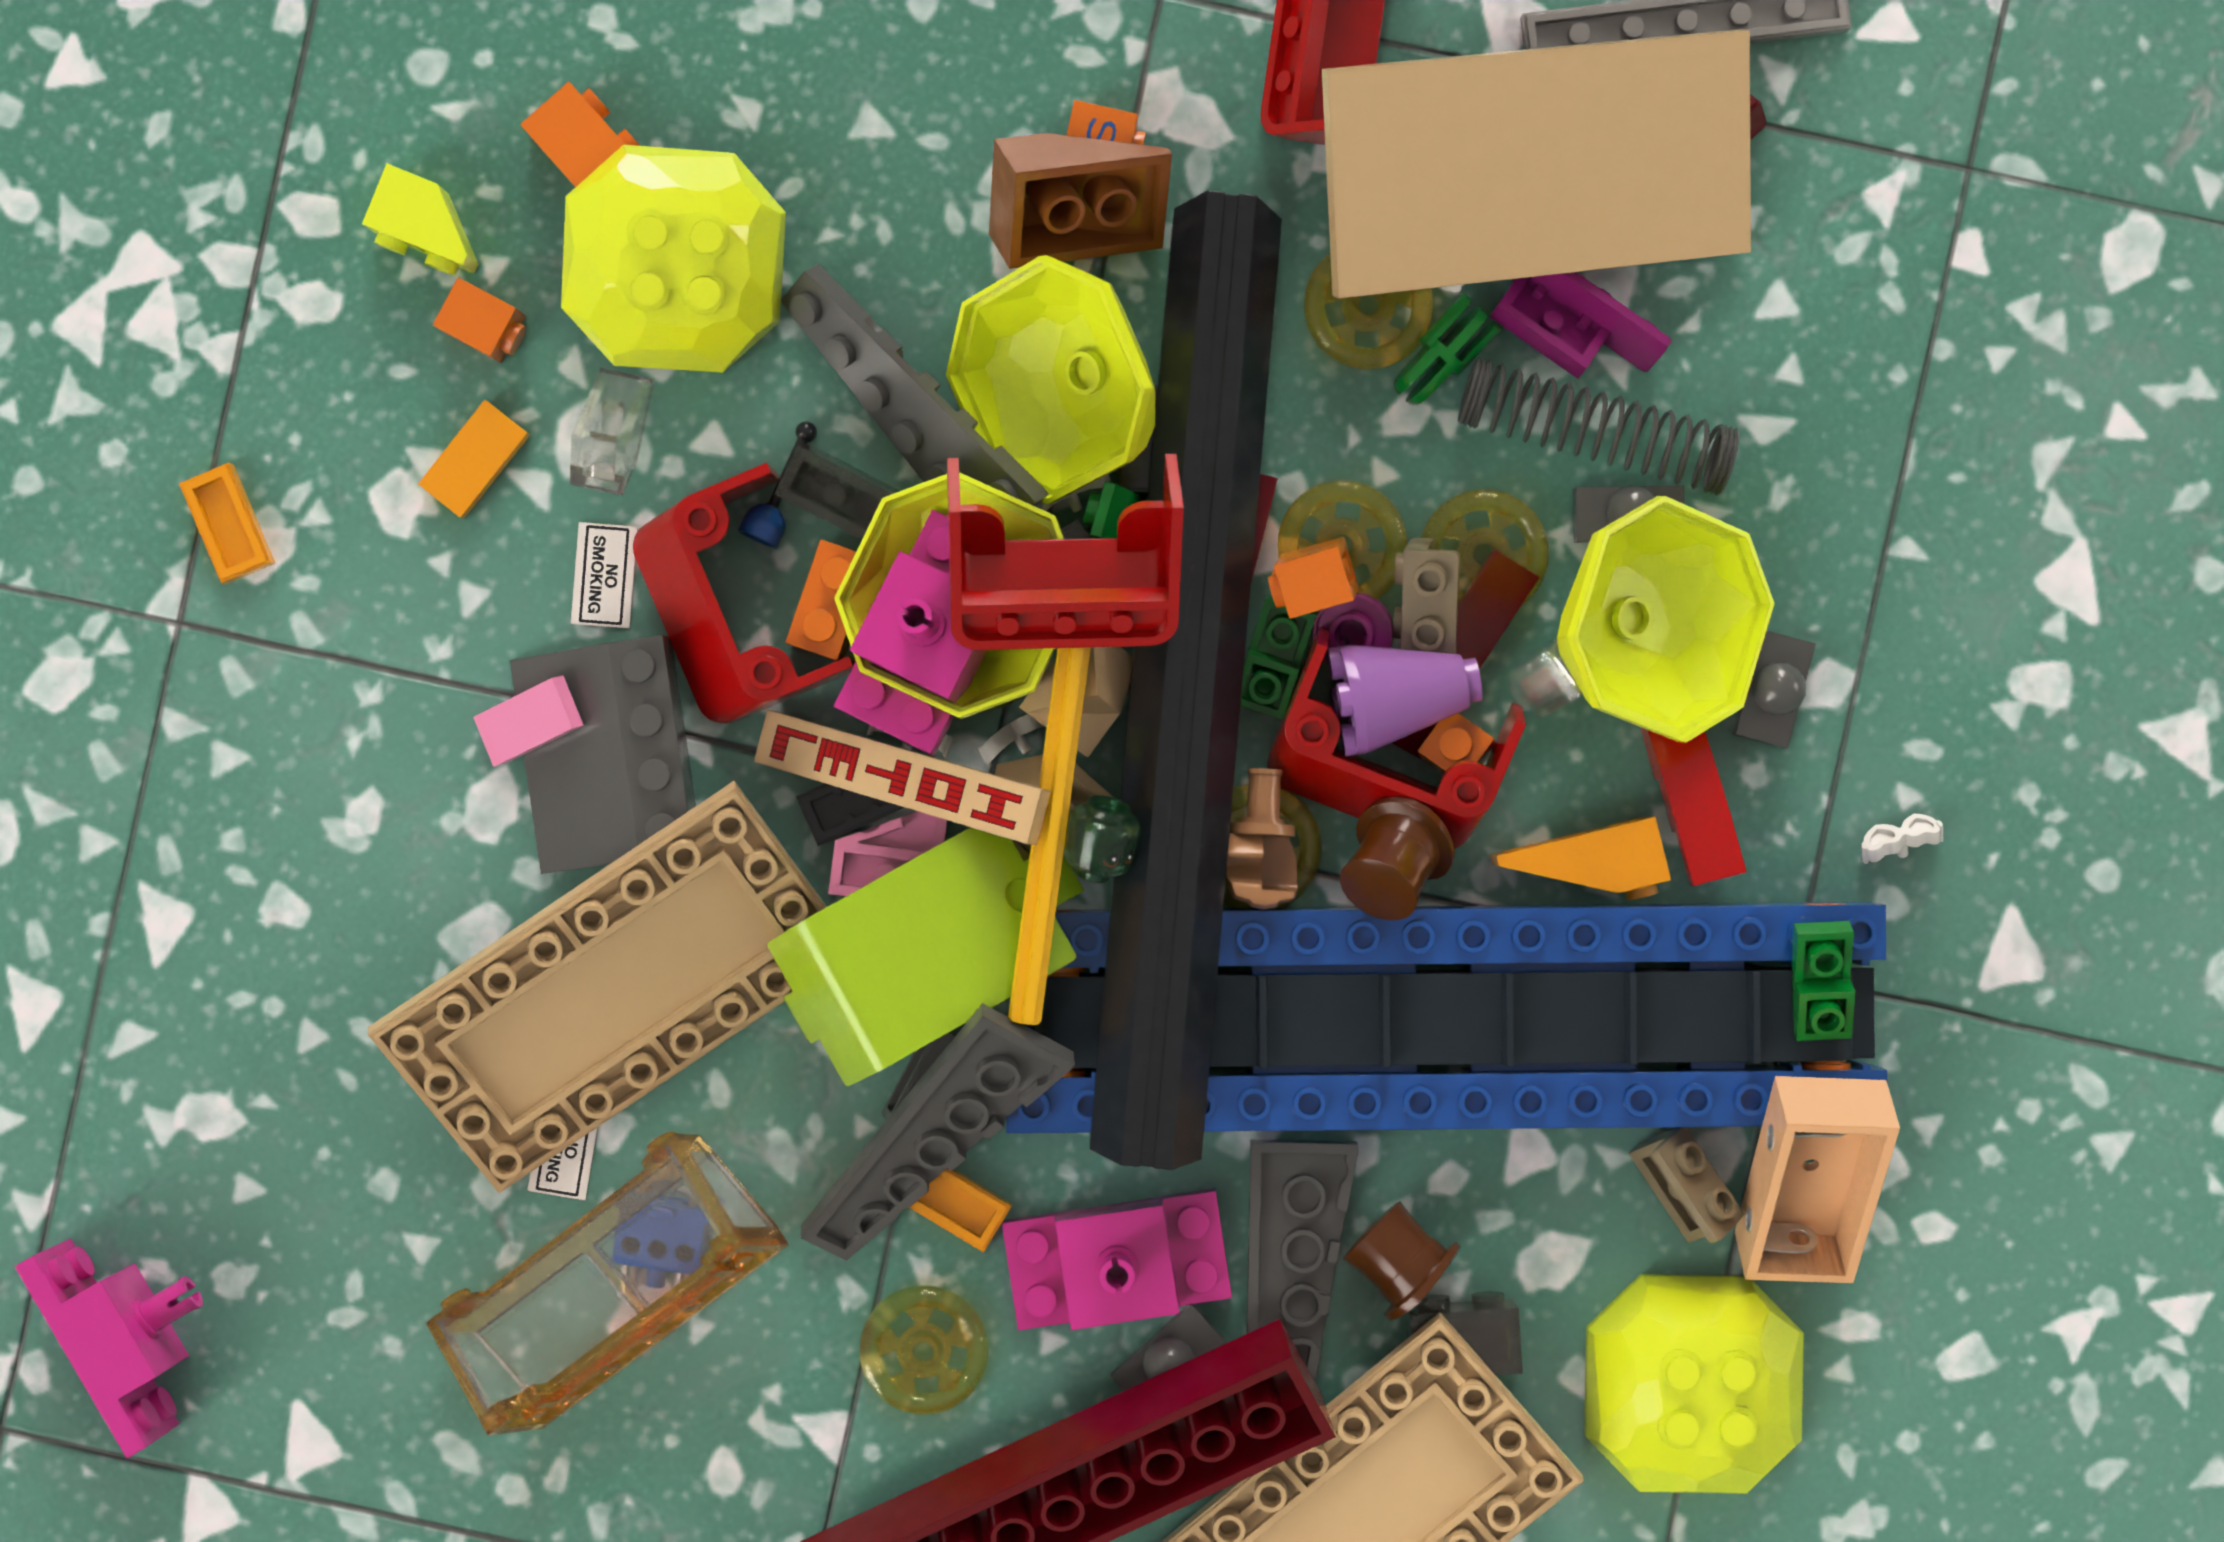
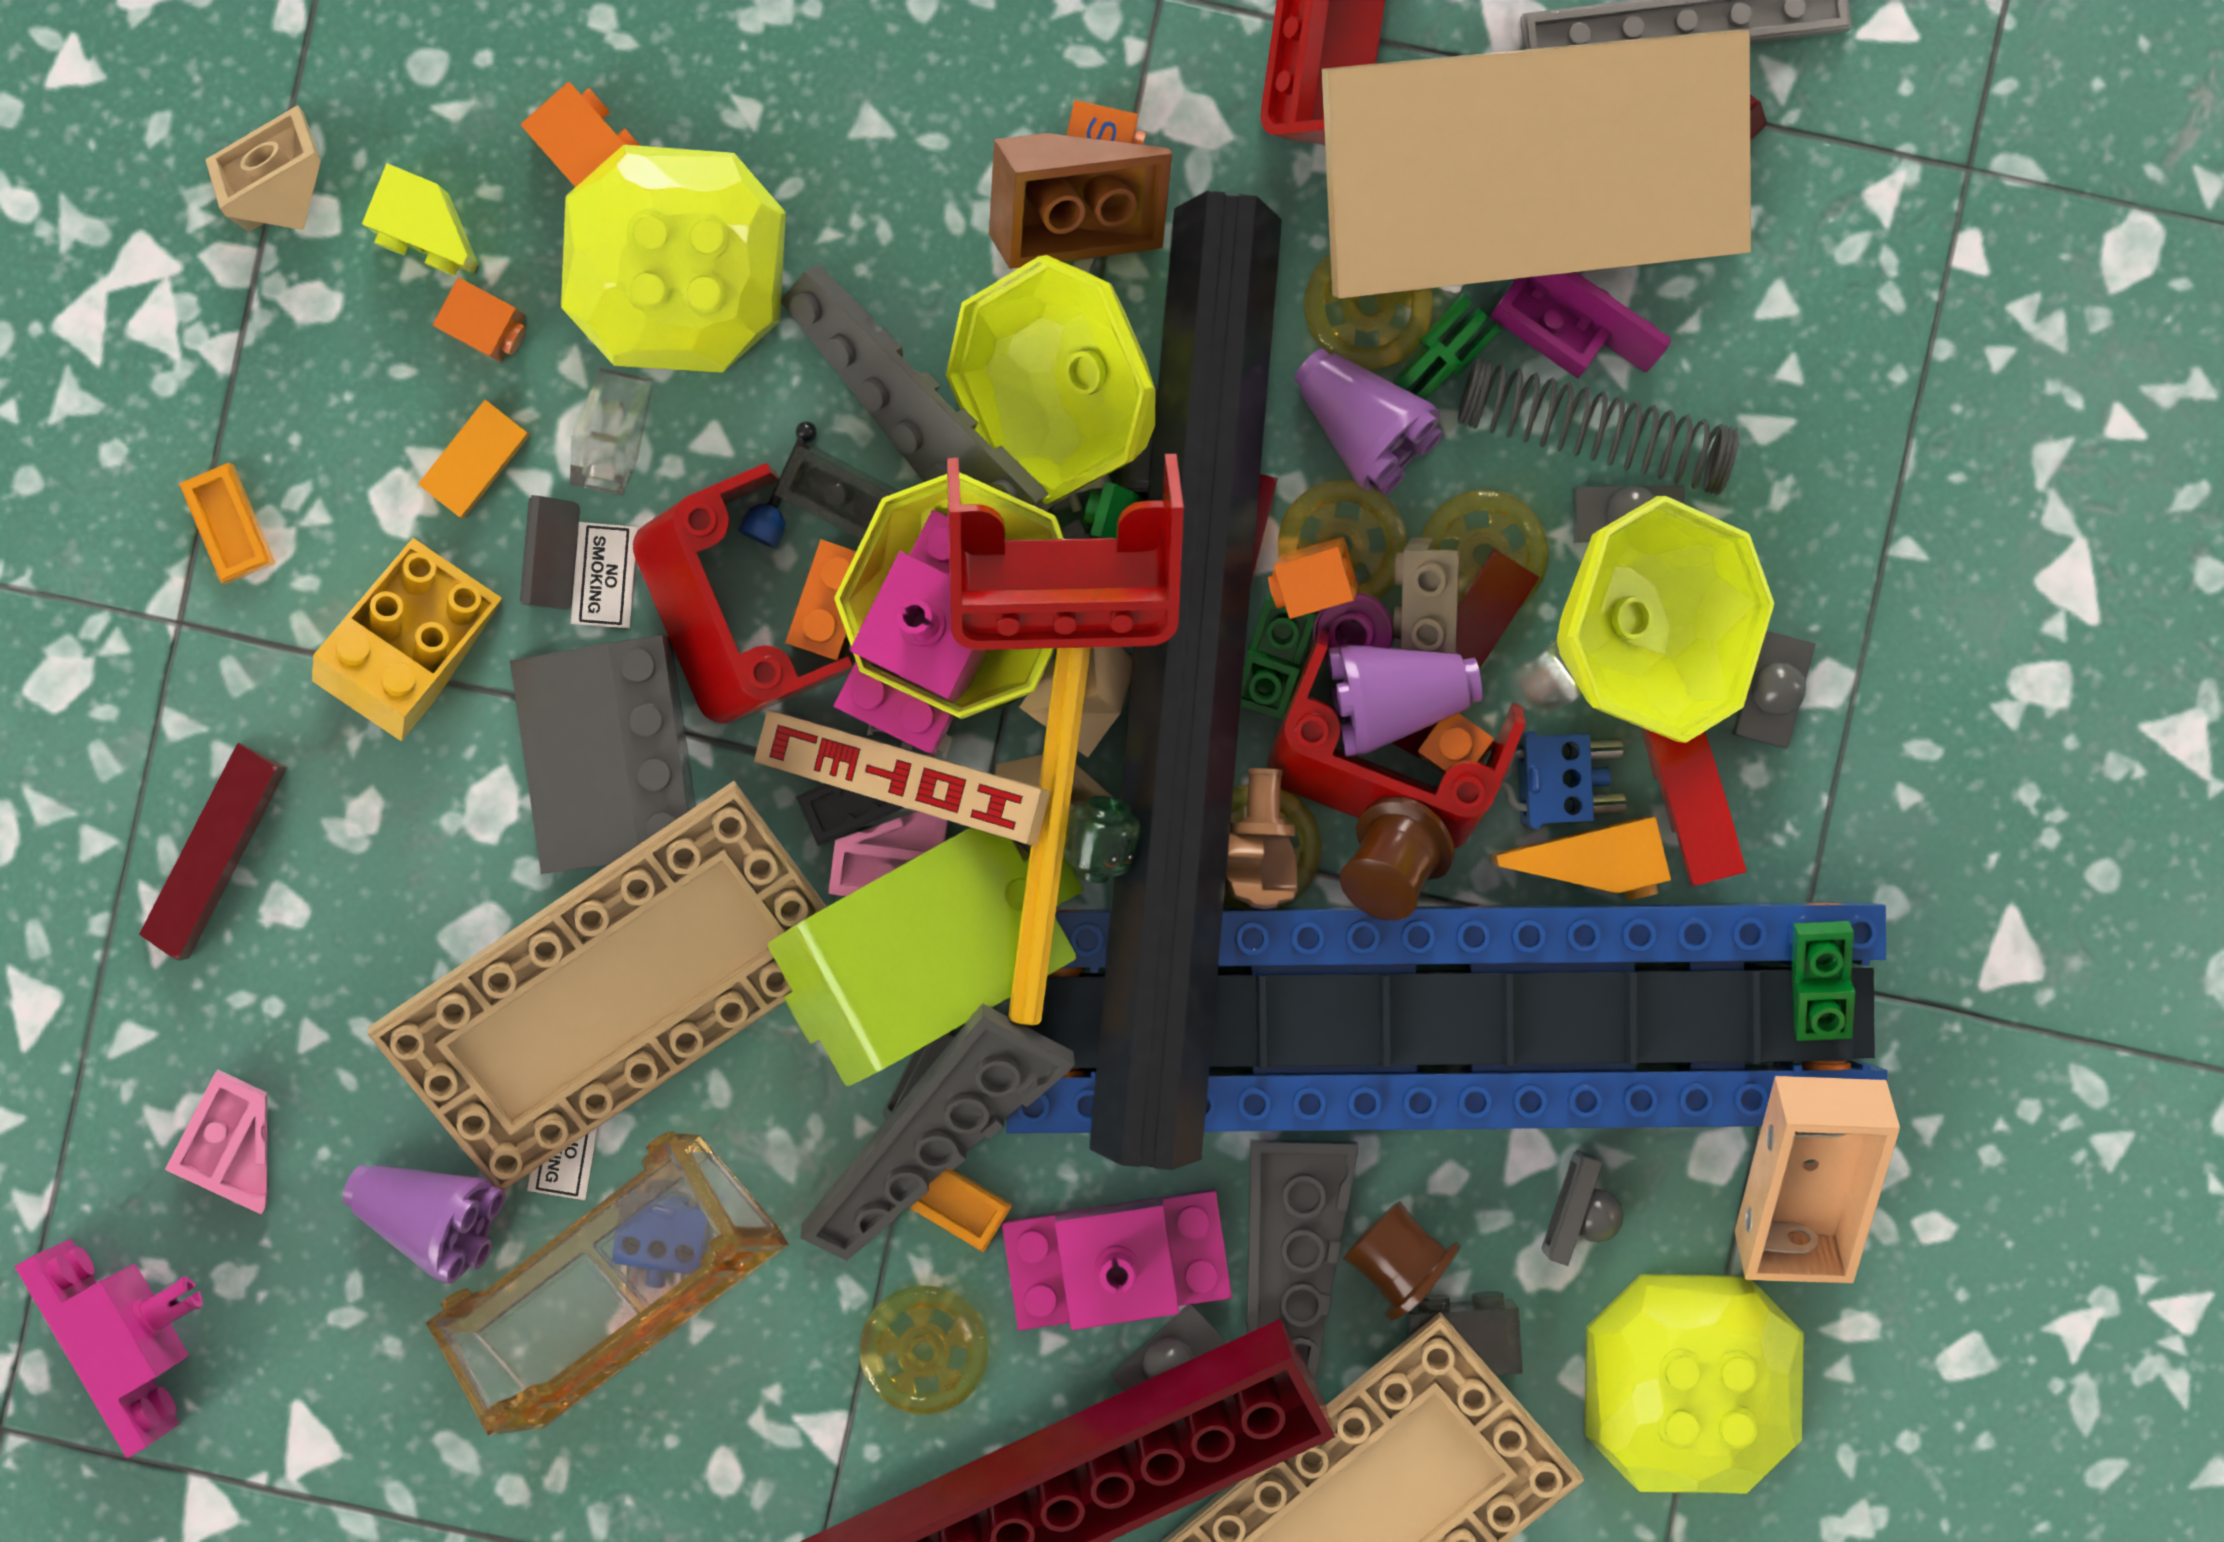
(212, 852): none -> dark red slope
(227, 1143): none -> bright pink wing
(268, 174): none -> tan slope
(404, 639): none -> yellow slope
(427, 1215): none -> medium lavender cone
(528, 721): bright pink tile -> none
(549, 553): none -> dark grey slope
(1011, 732): white piece -> none
(1367, 419): none -> medium lavender cone
(1542, 784): none -> blue piece
(1581, 1210): none -> dark grey tile
(1687, 1185): dark tan bracket -> none
(1889, 839): white piece -> none

